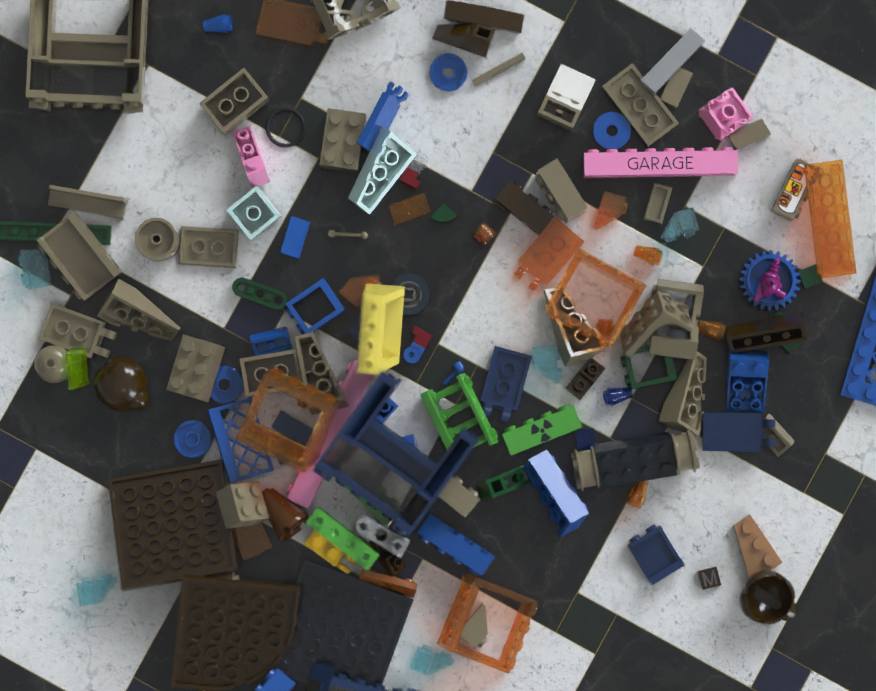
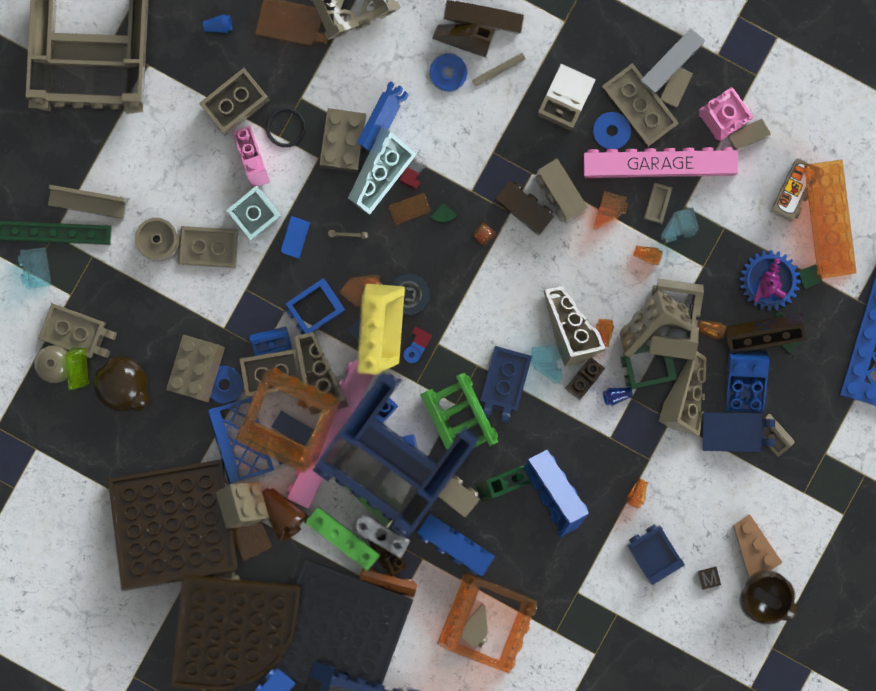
(79, 256): dark tan panel -> none
(94, 591): clear light blue slope -> none
(132, 309): dark tan wedge -> none
(192, 439): blue tile -> none
(253, 287): dark green plate -> none
(327, 551): yellow hinge -> none
(428, 661): clear light blue slope -> none
(458, 368): blue hand -> none
(542, 430): bright green brick -> none
(549, 253): clear orange tile -> none
(585, 438): clear blue slope -> none
(612, 273): clear orange windscreen -> none
(635, 460): black brick -> none

